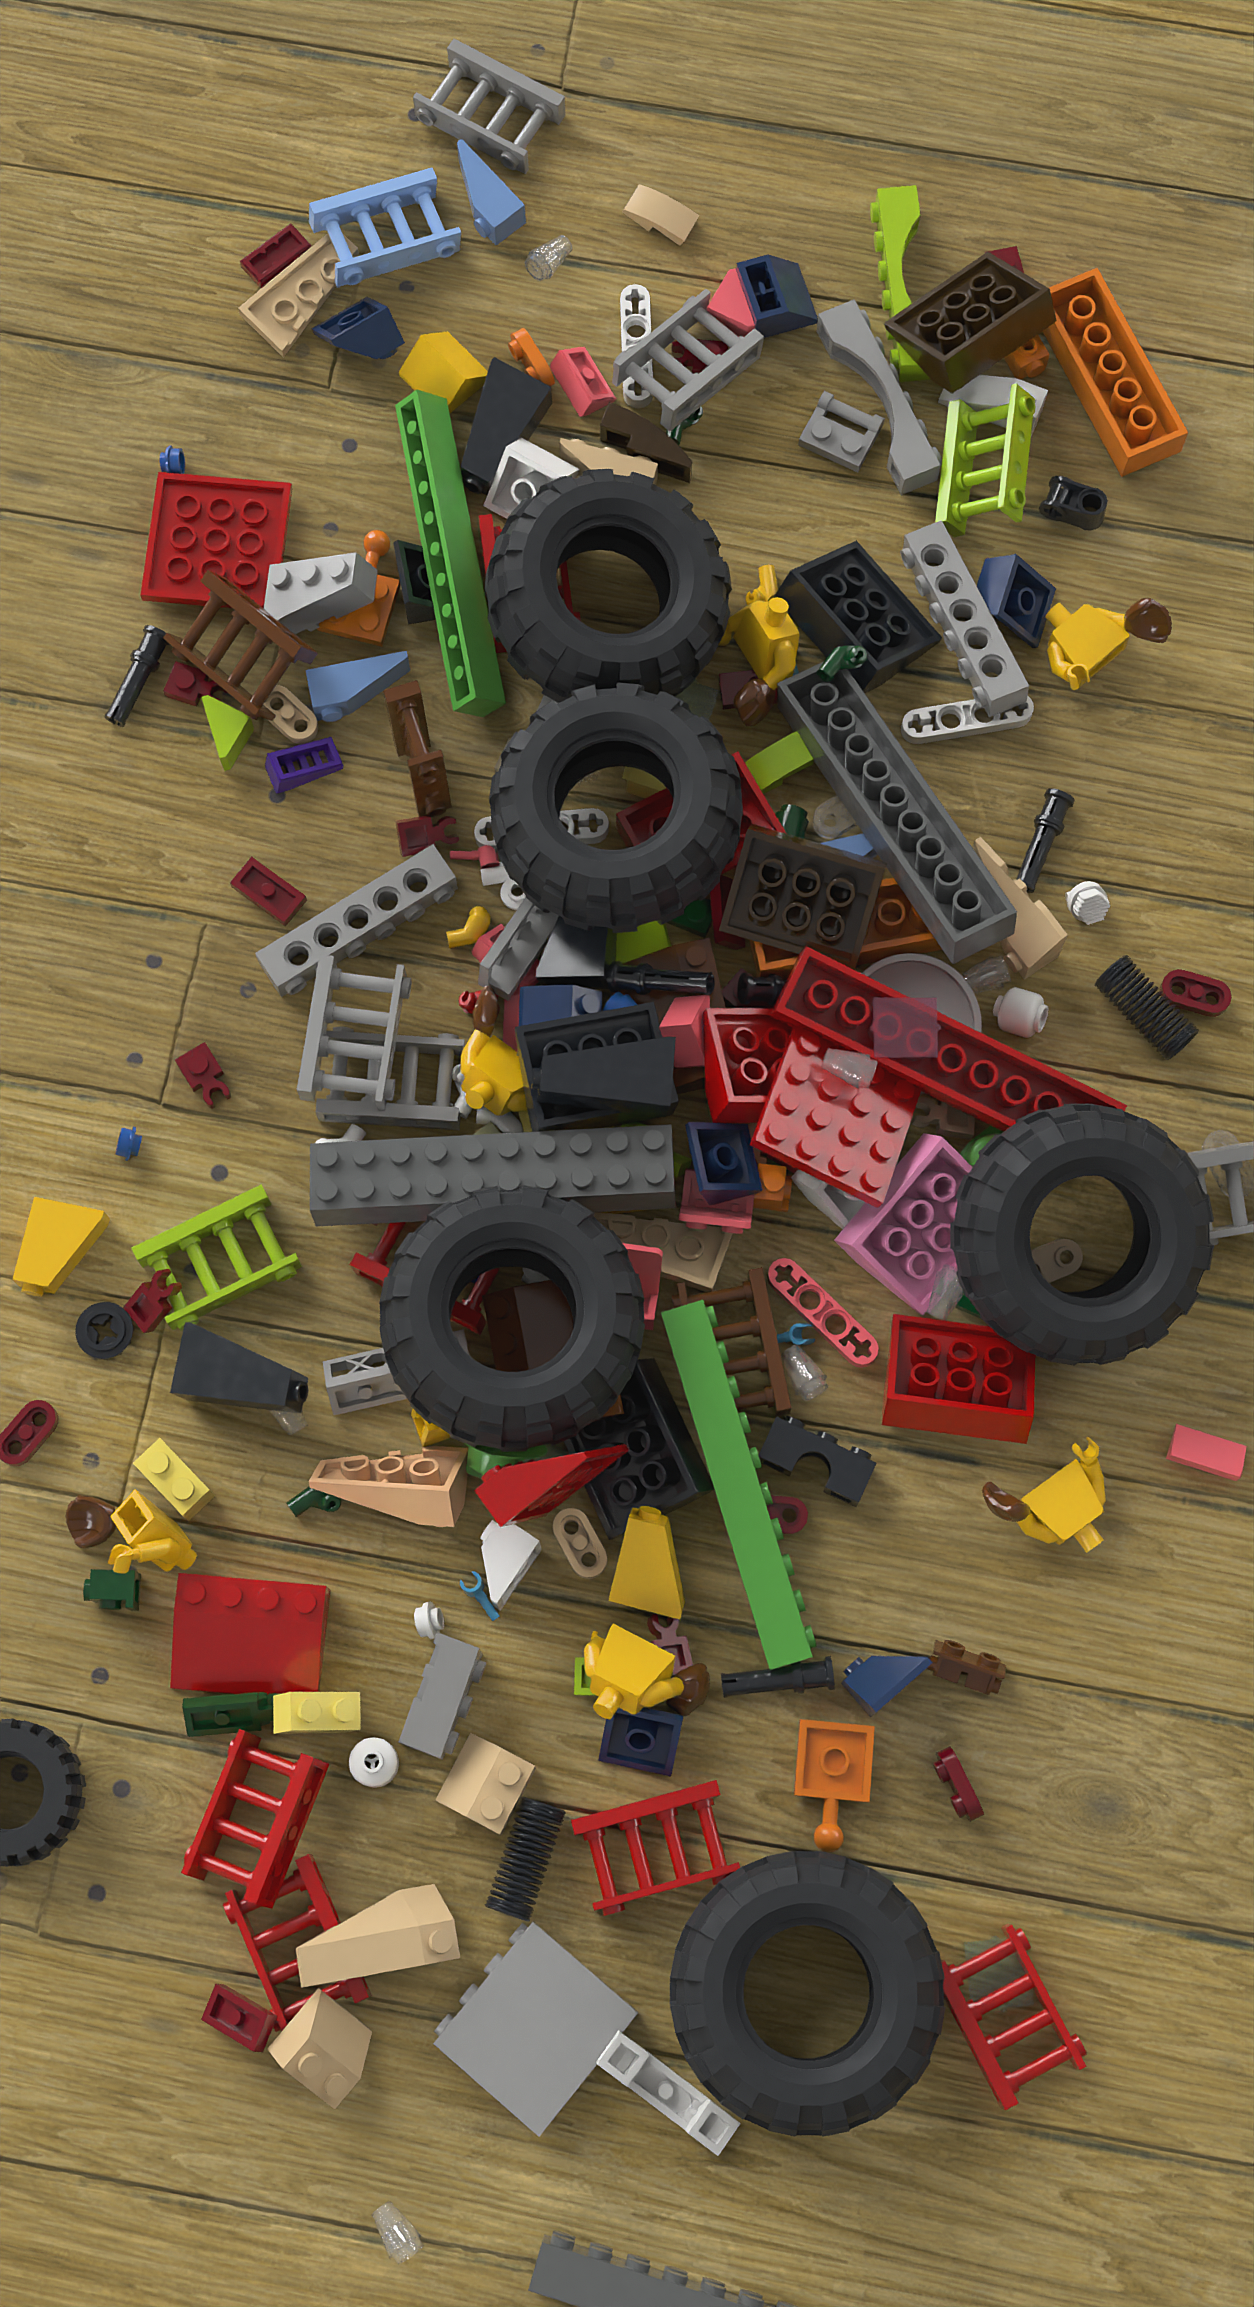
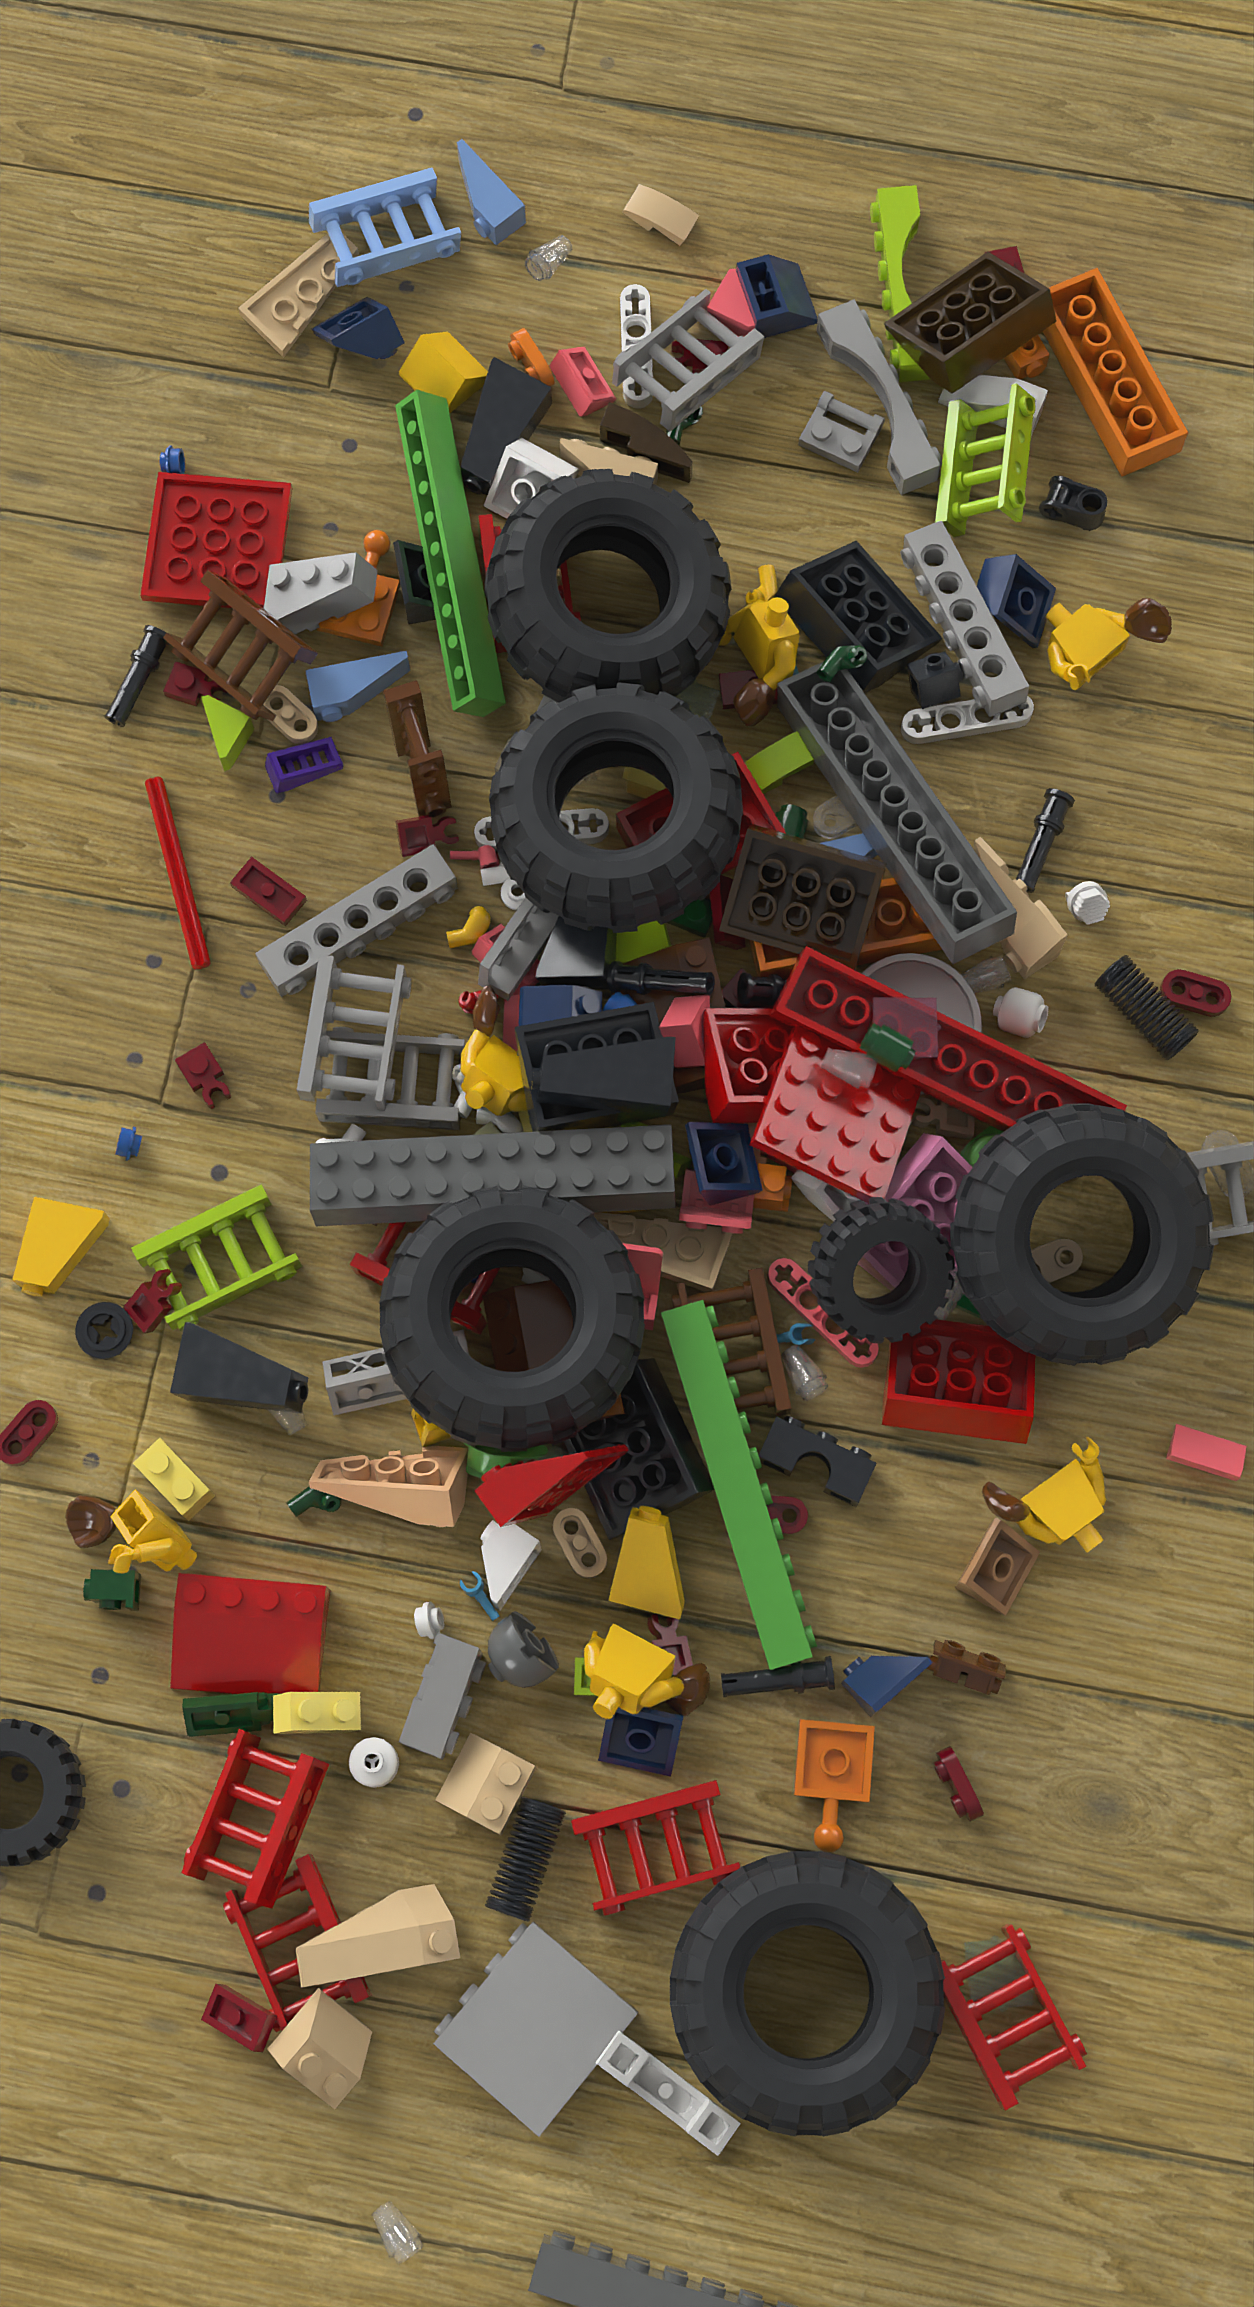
(177, 873): none -> red axle
(274, 255): dark red plate -> none
(490, 77): light grey fence -> none
(519, 1654): none -> dark grey cylinder
(888, 1047): none -> dark green brick
(915, 1296): none -> black tyre
(934, 679): none -> black brick
(998, 1567): none -> medium nougat slope

